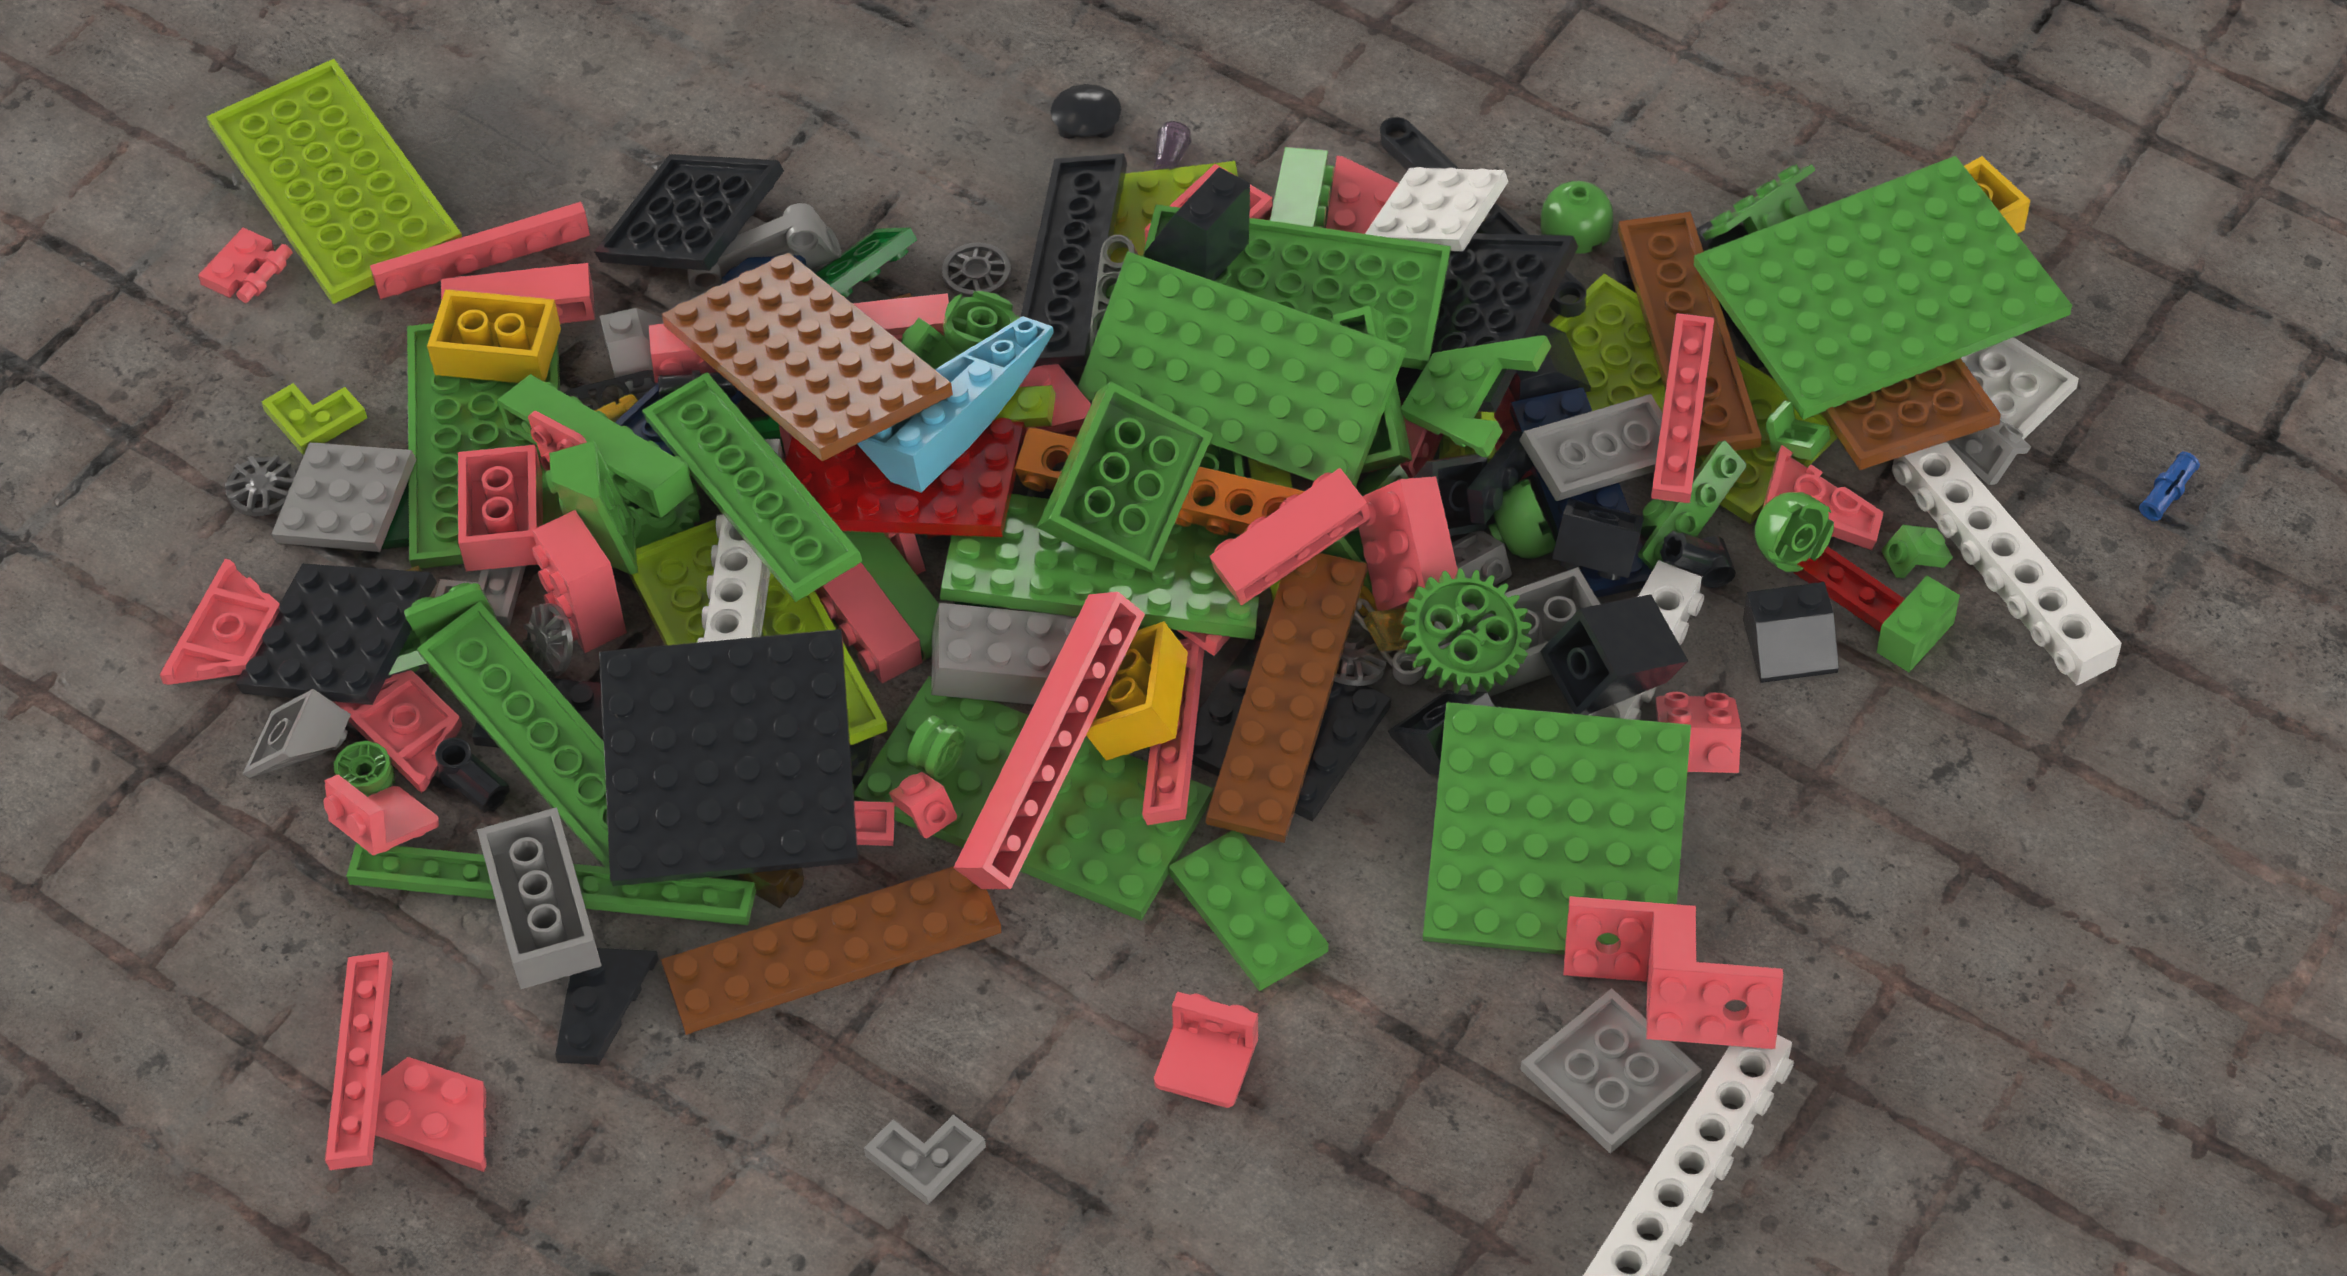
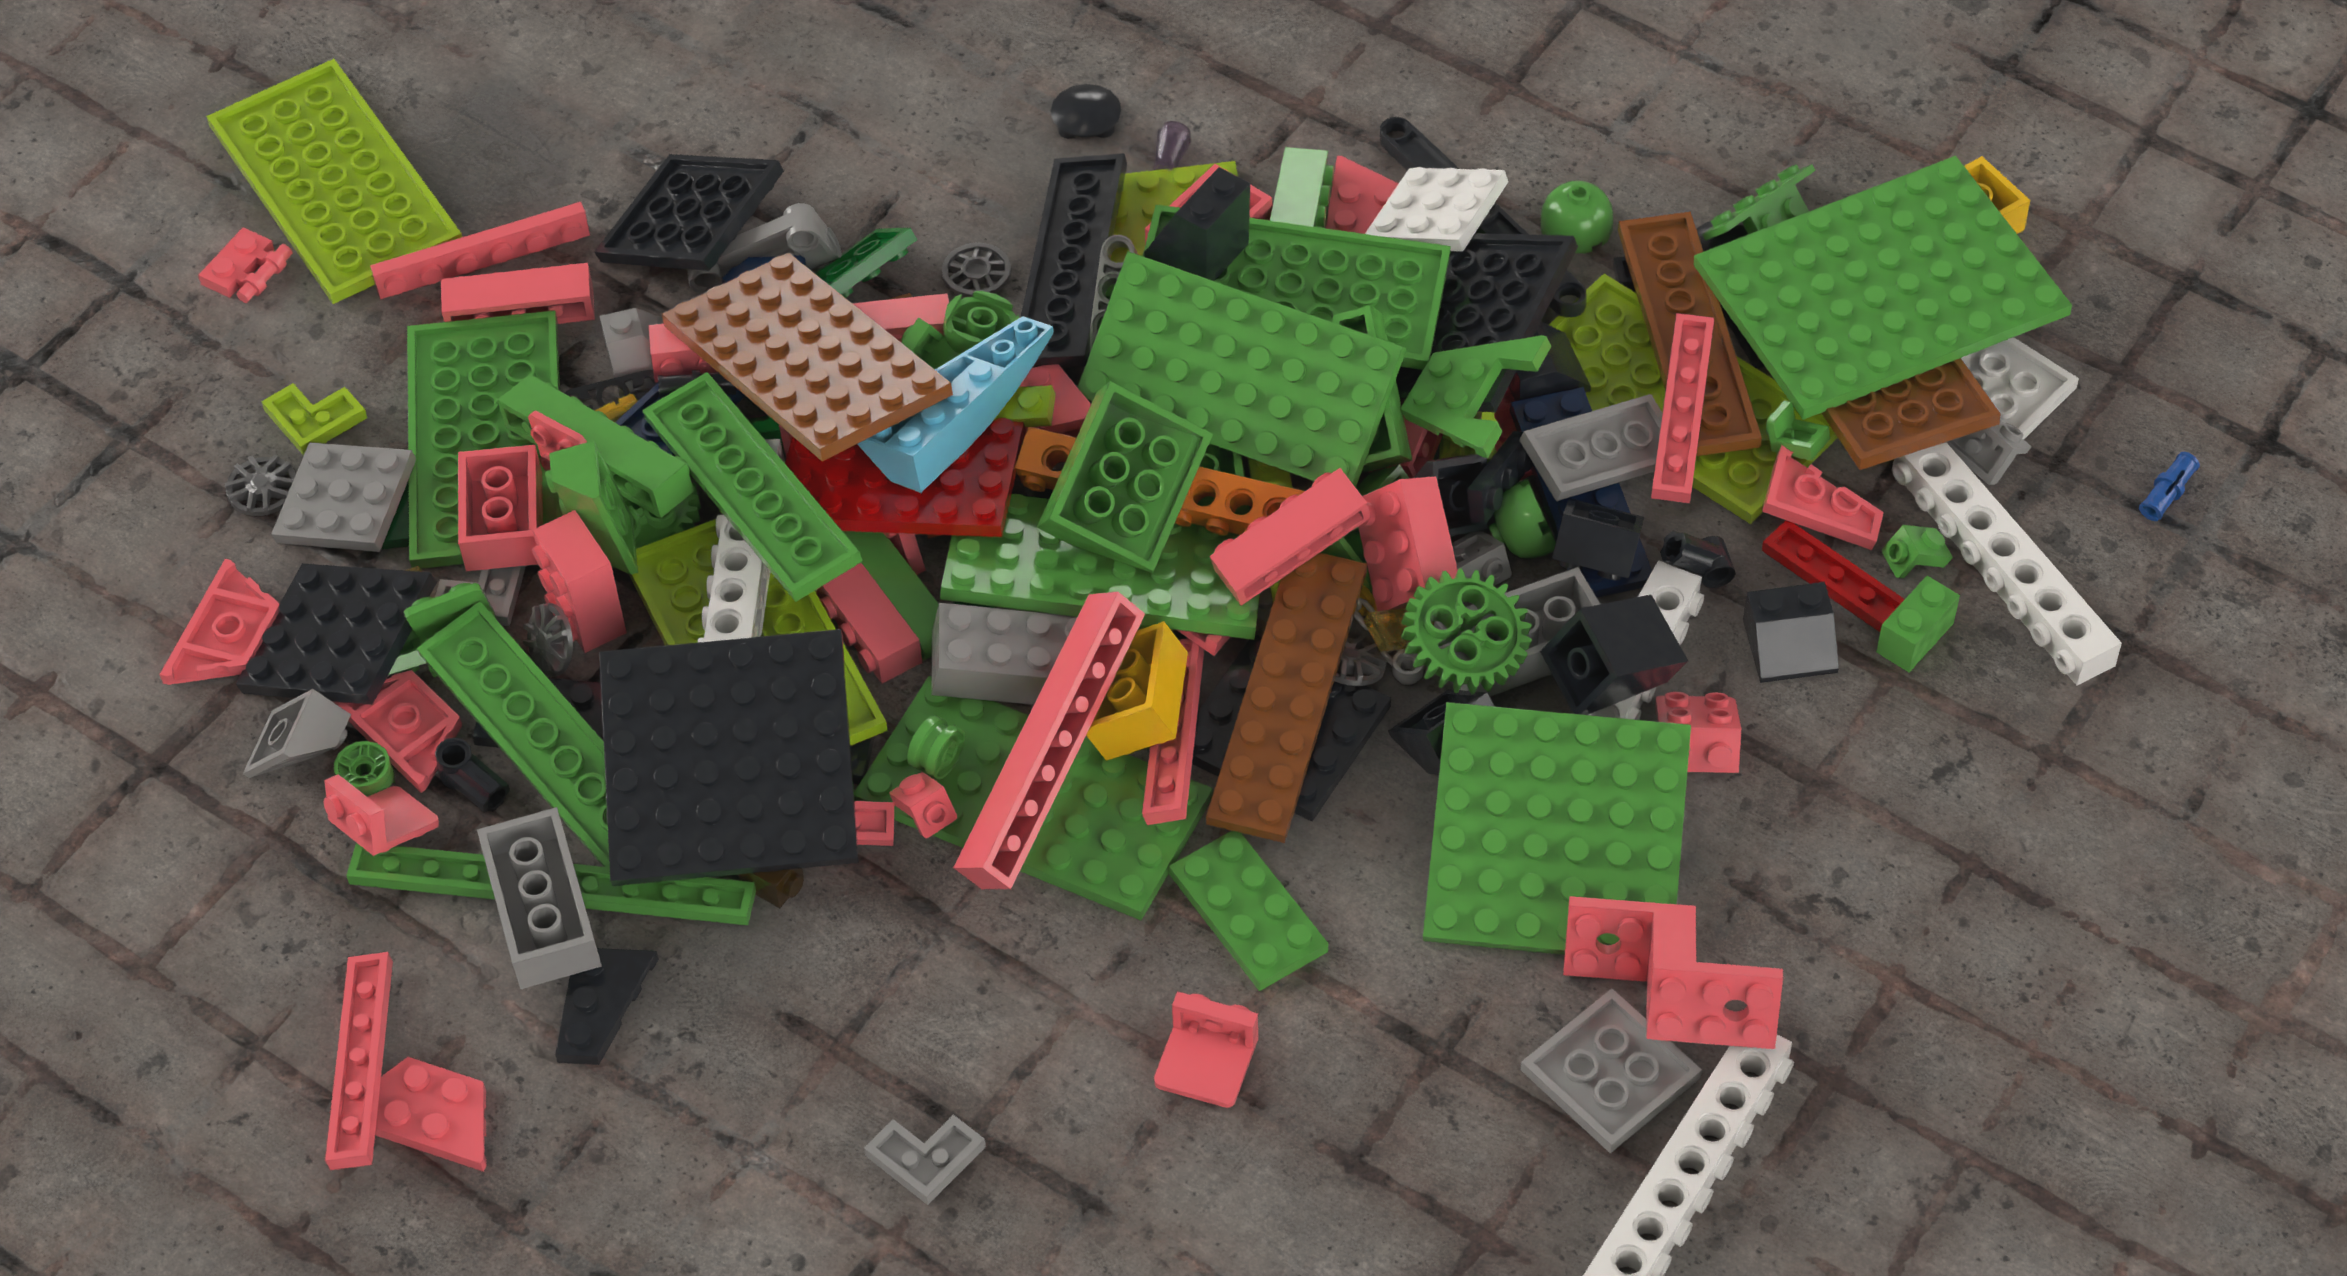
(493, 336): yellow brick -> none
(828, 947): dark orange plate -> none
(1709, 488): bright green bracket -> none
(1793, 529): bright green cylinder -> none

